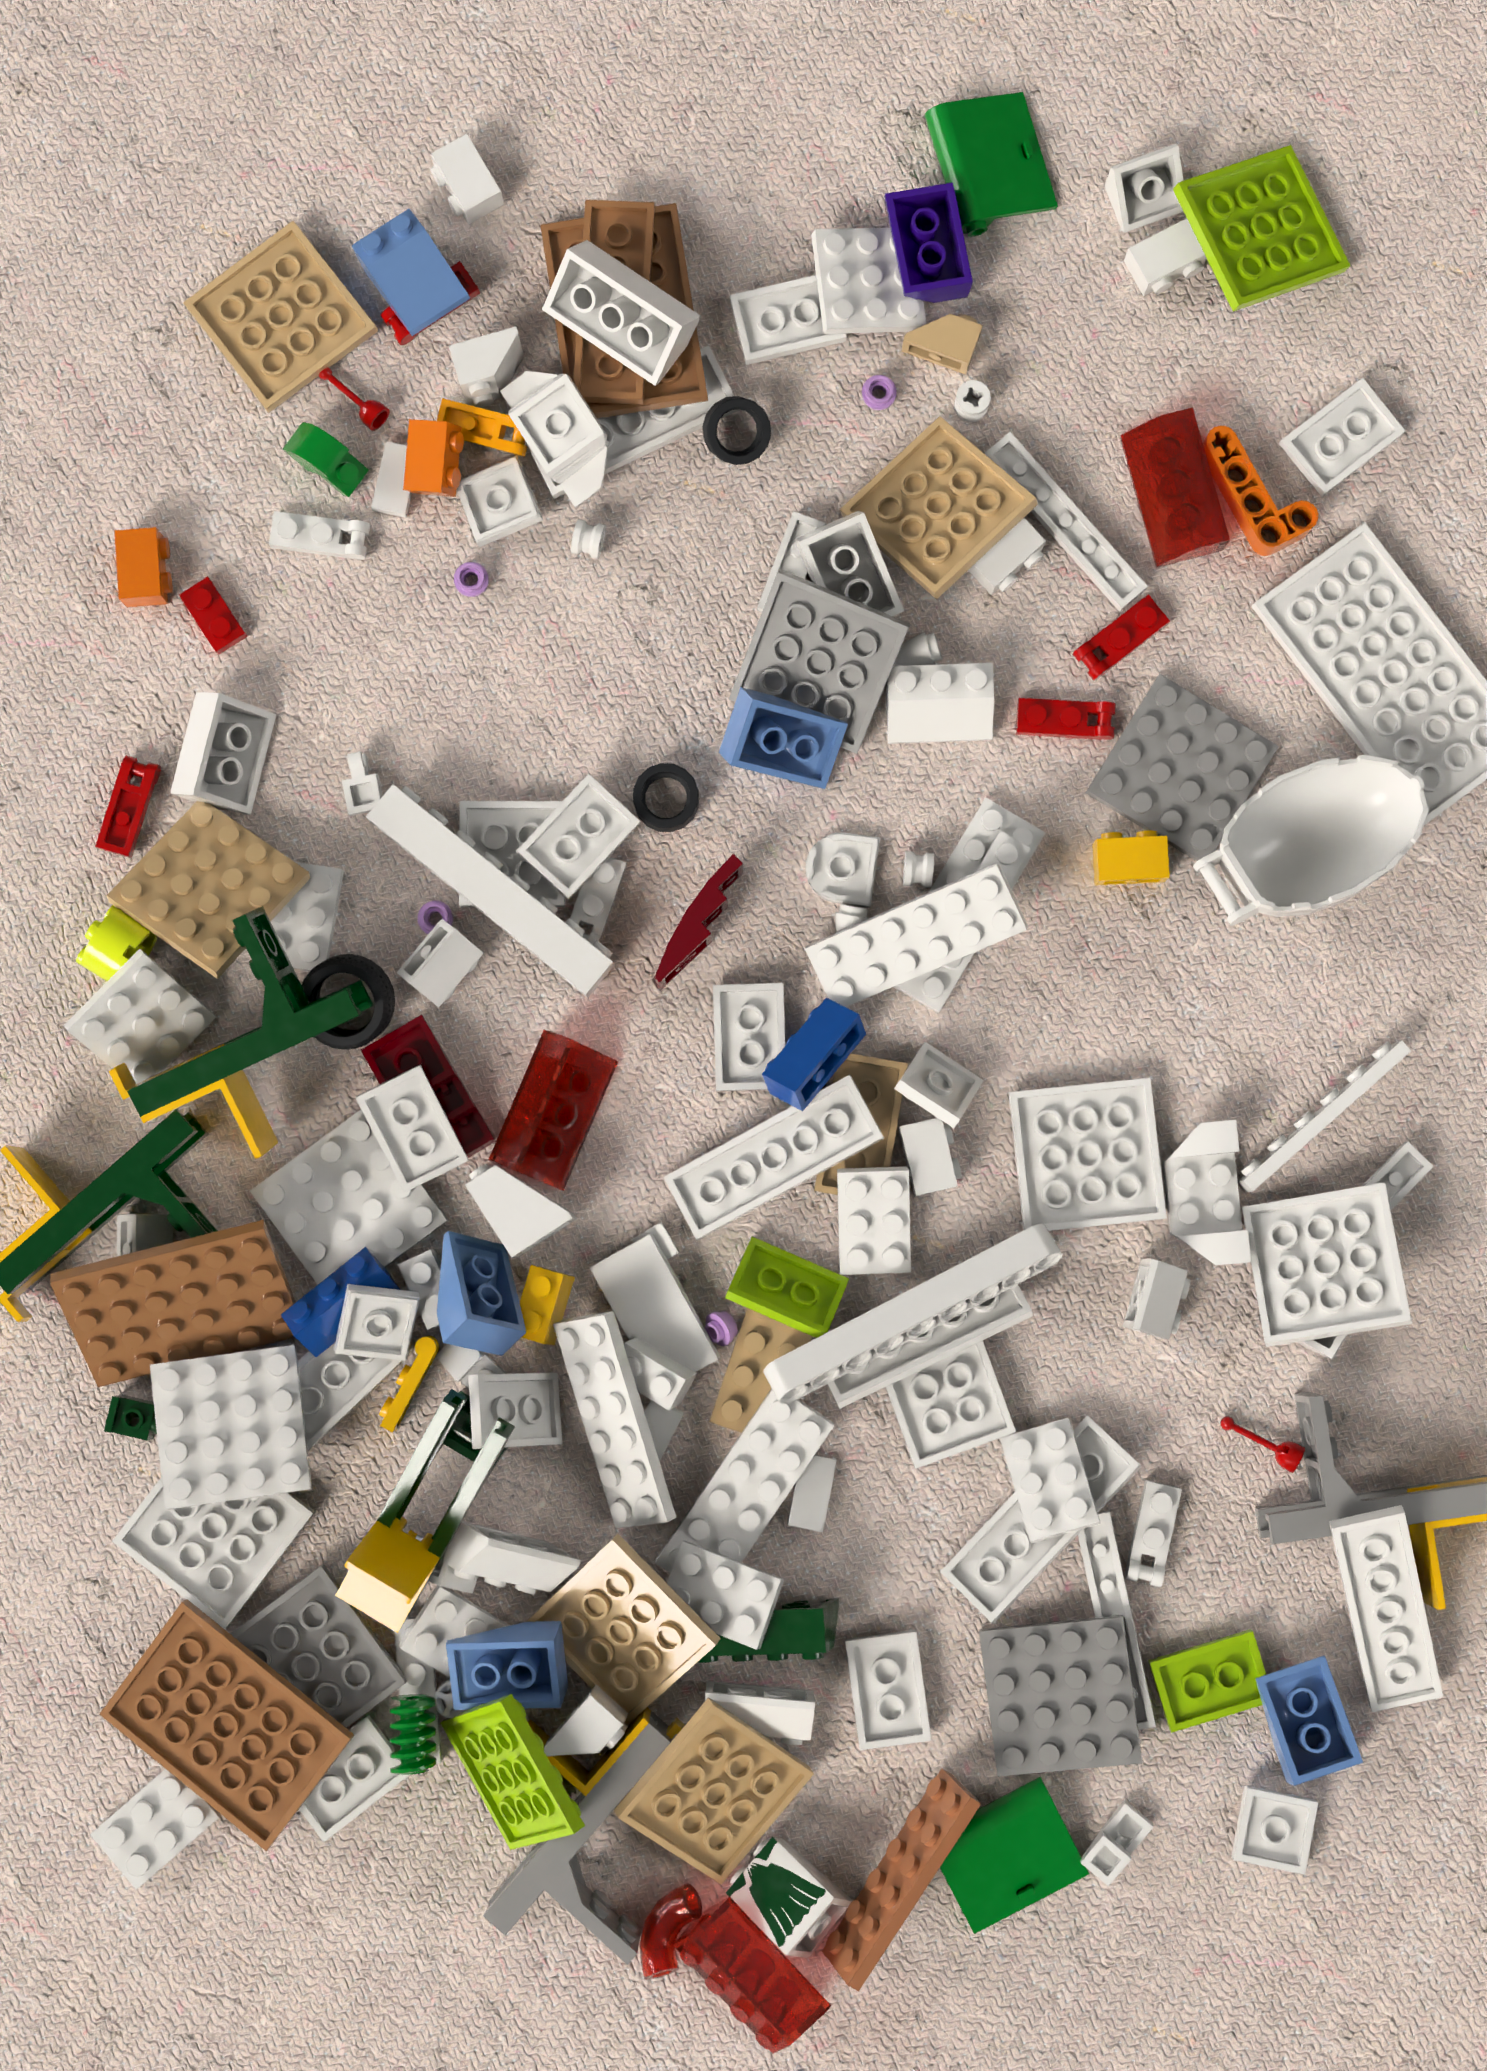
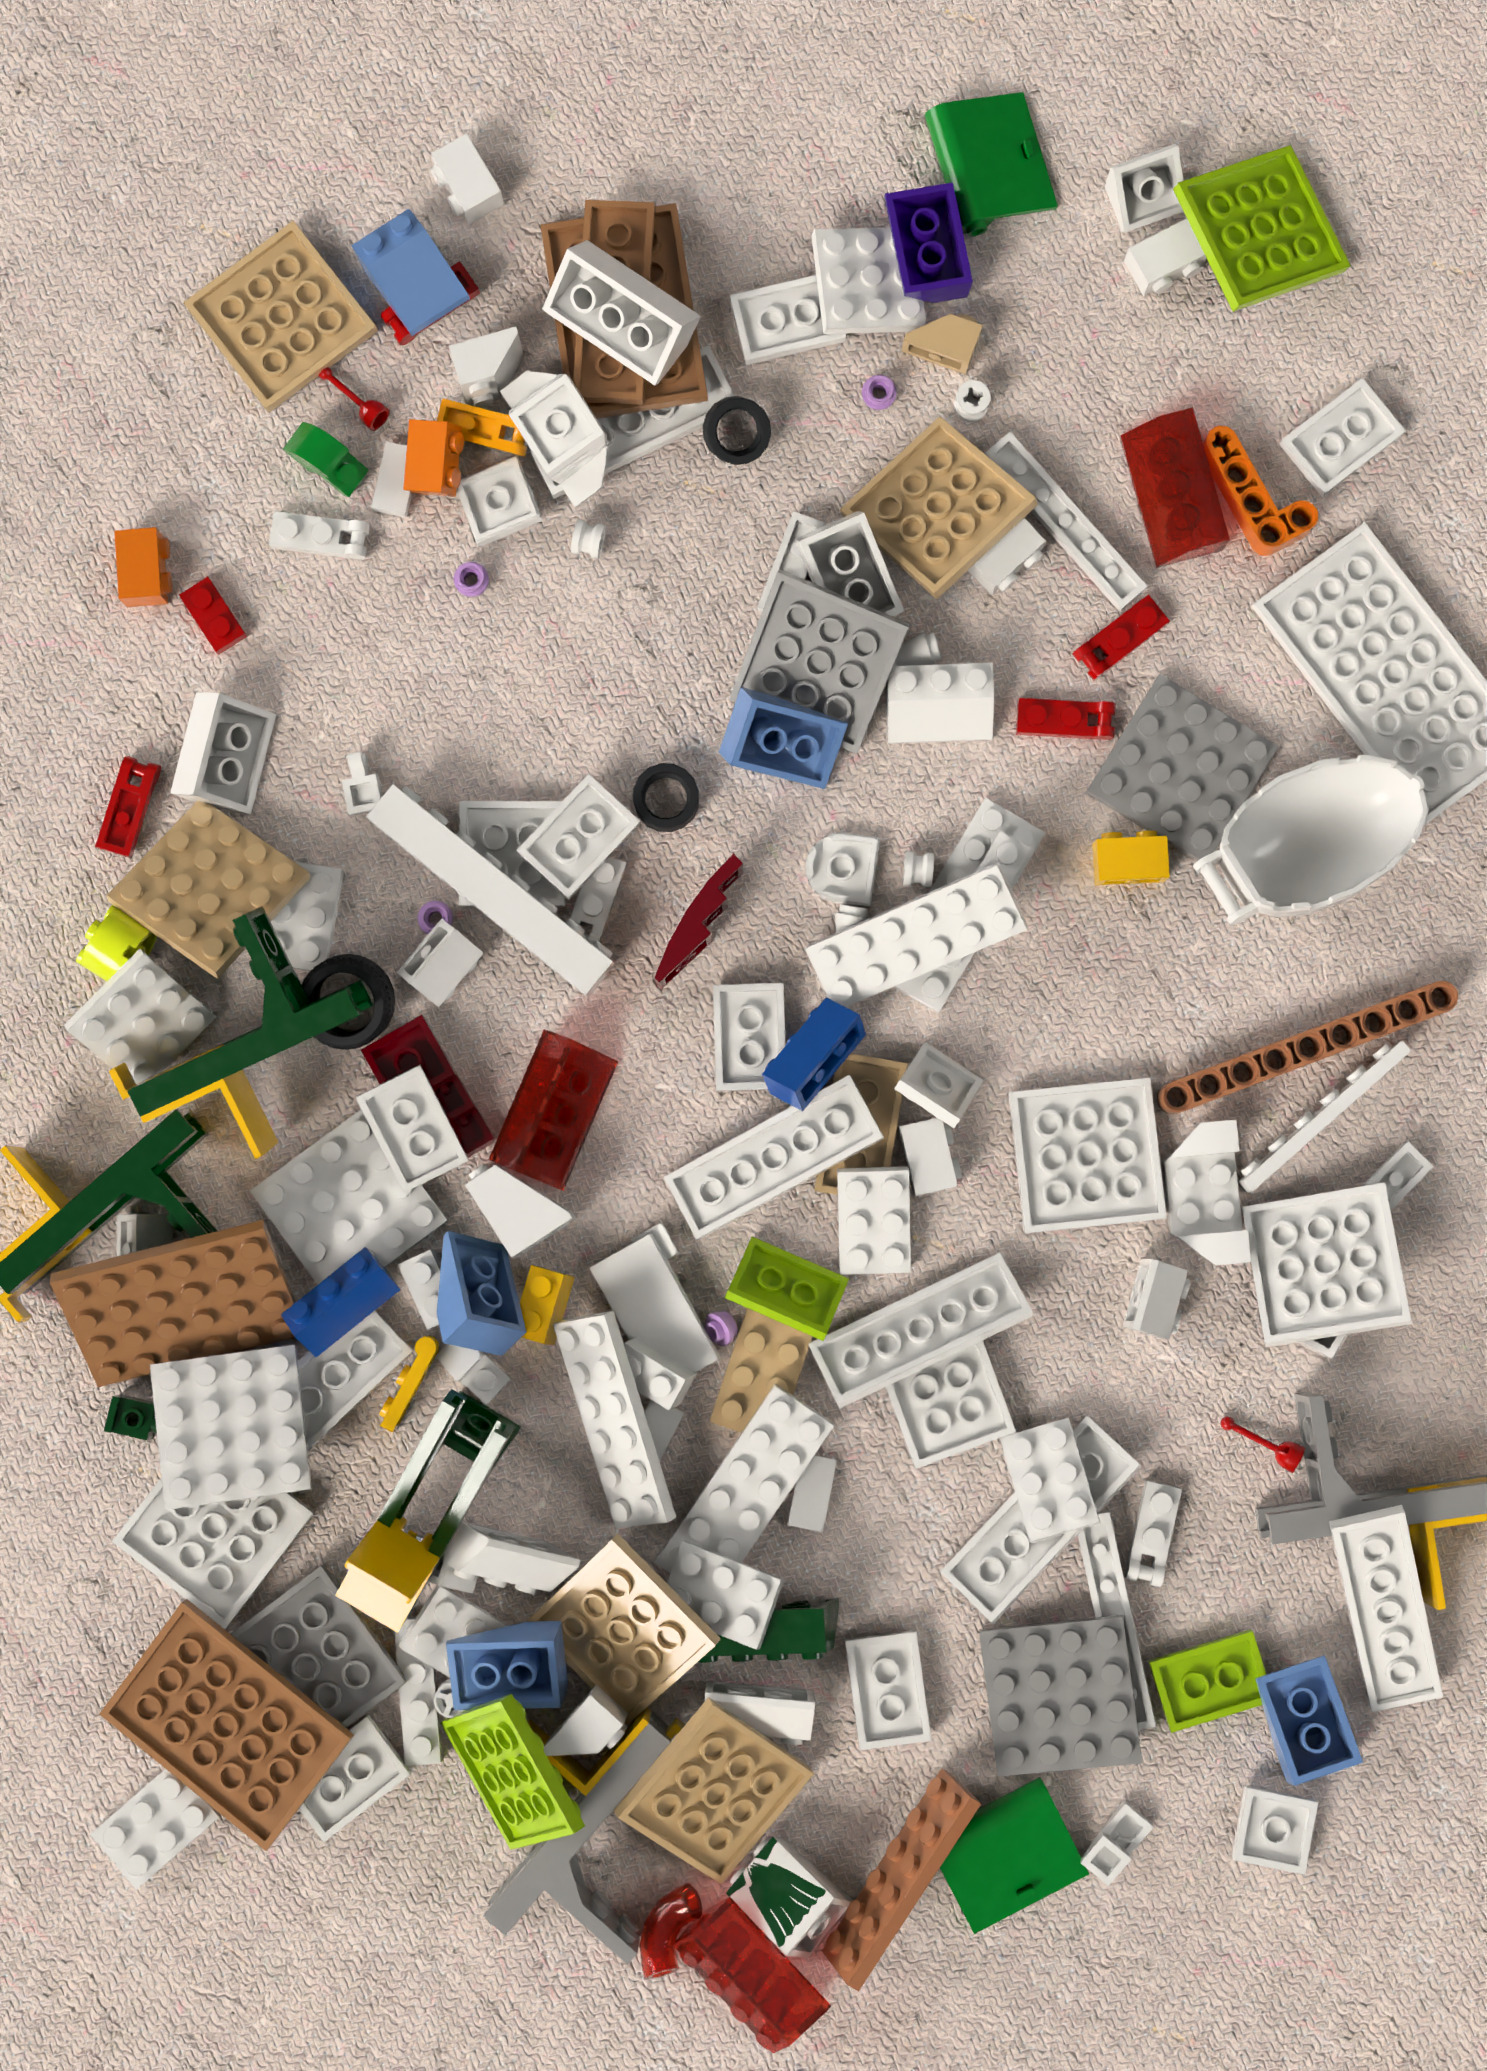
(376, 1322): white tile -> none
(413, 1734): green piece -> none
(521, 1399): white plate -> none
(912, 1313): white beam -> none
(1323, 1043): none -> nougat beam

